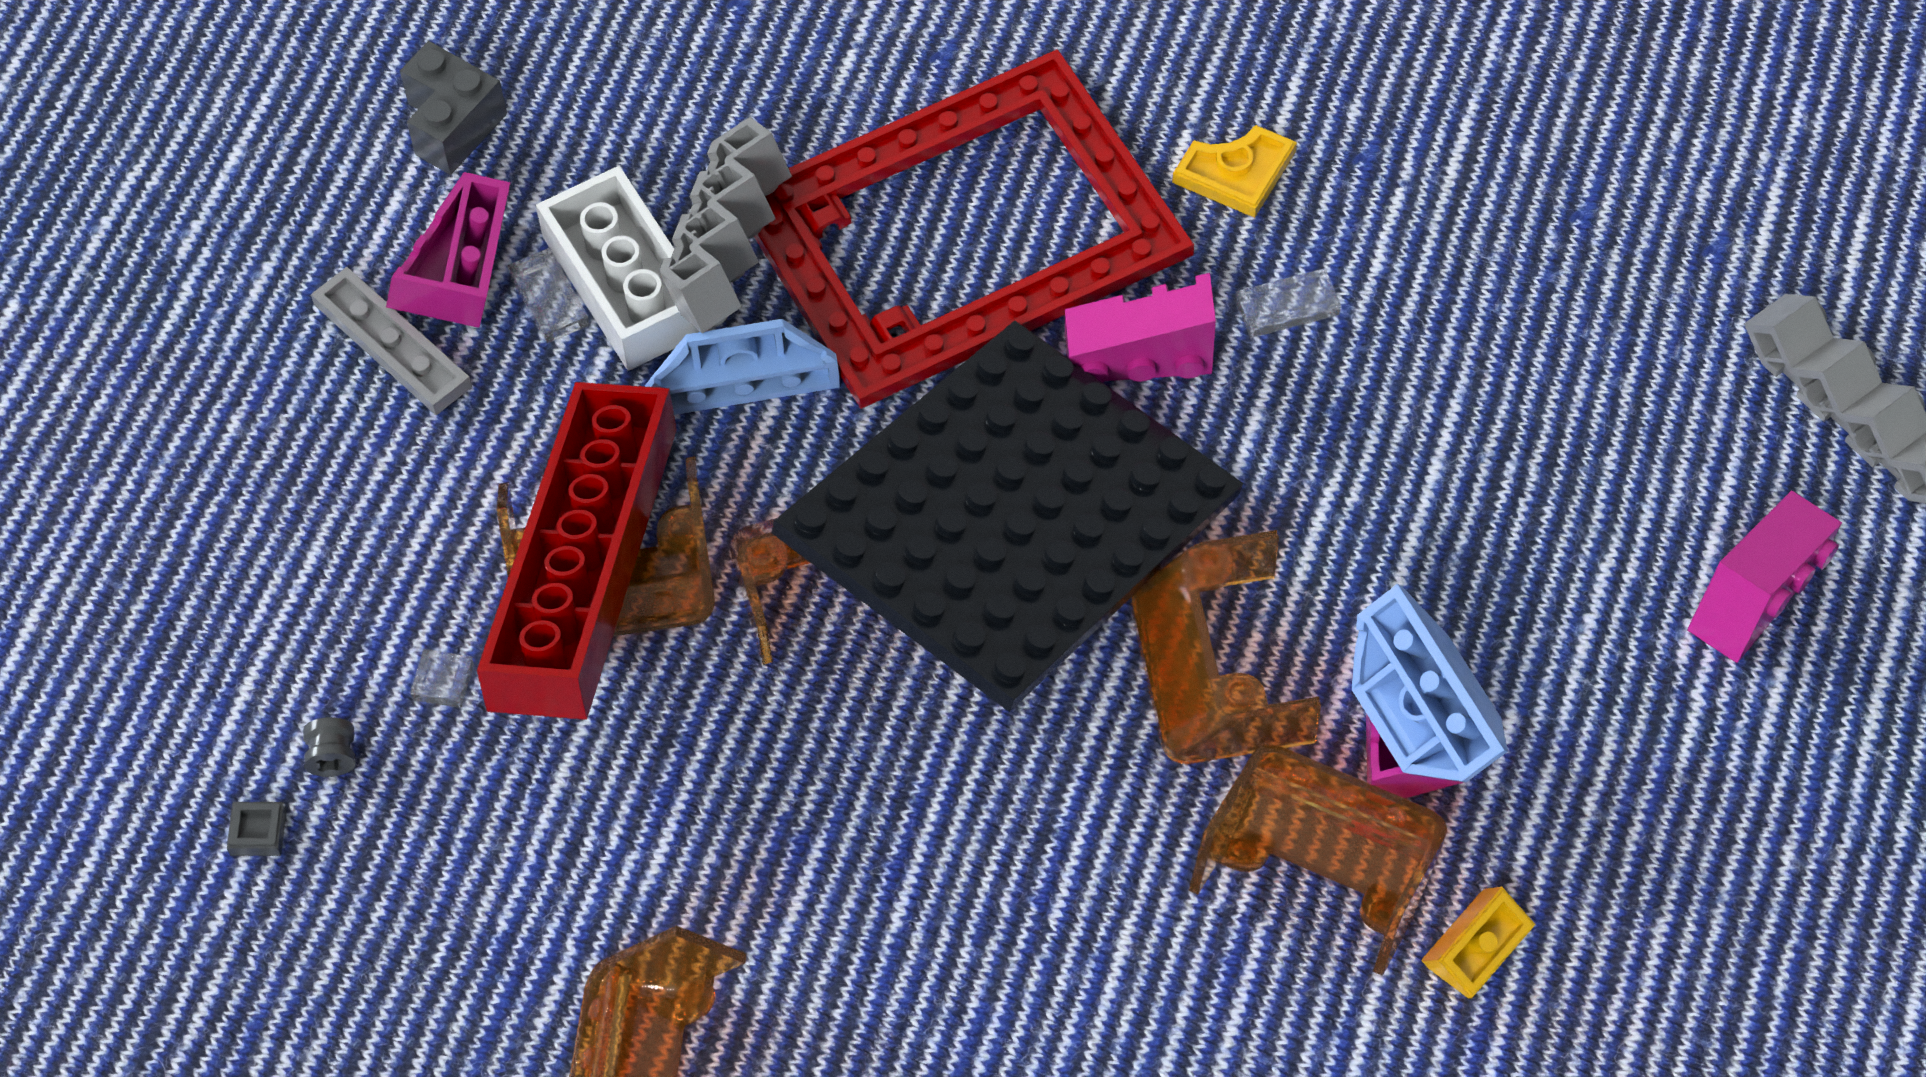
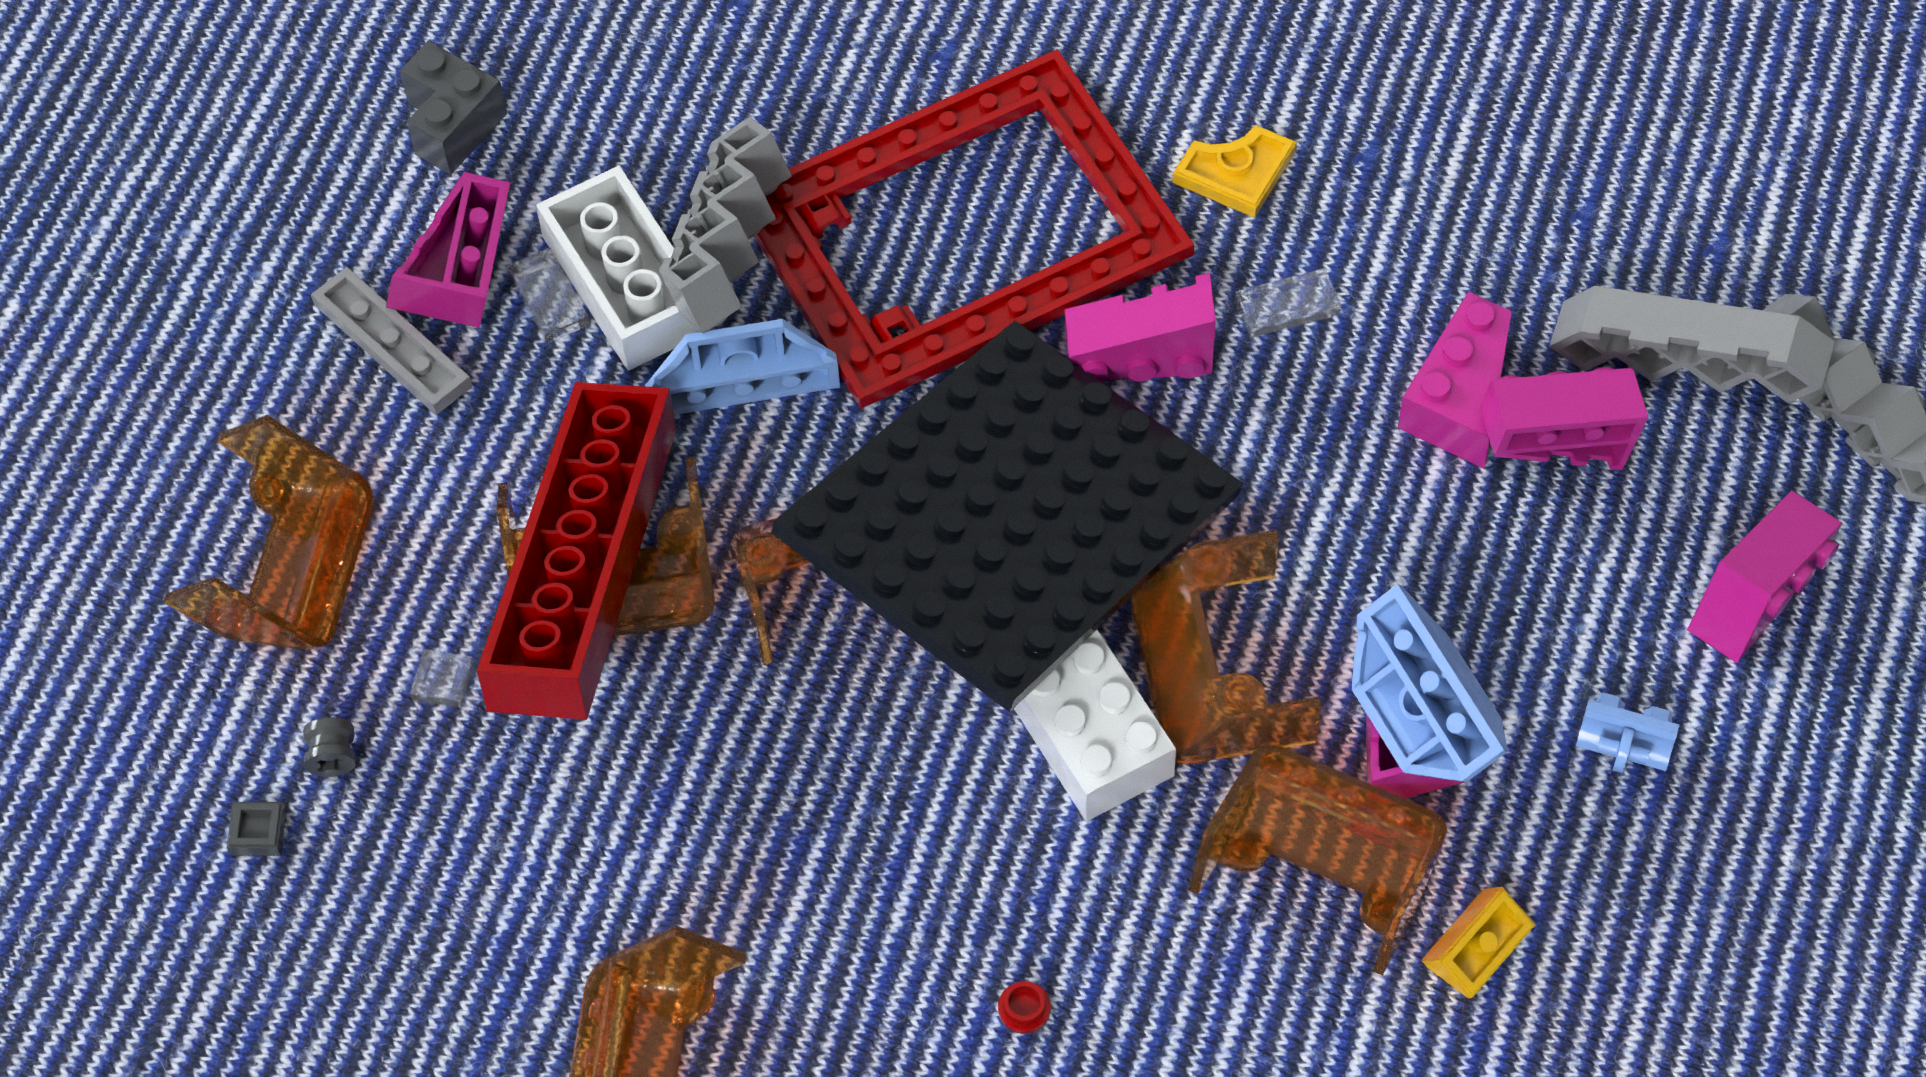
(309, 551): none -> clear orange windscreen
(1024, 1007): none -> red plate
(1097, 730): none -> white brick
(1452, 382): none -> dark pink wedge
(1566, 415): none -> dark pink wedge
(1627, 734): none -> light blue hips
(1708, 339): none -> light grey brick

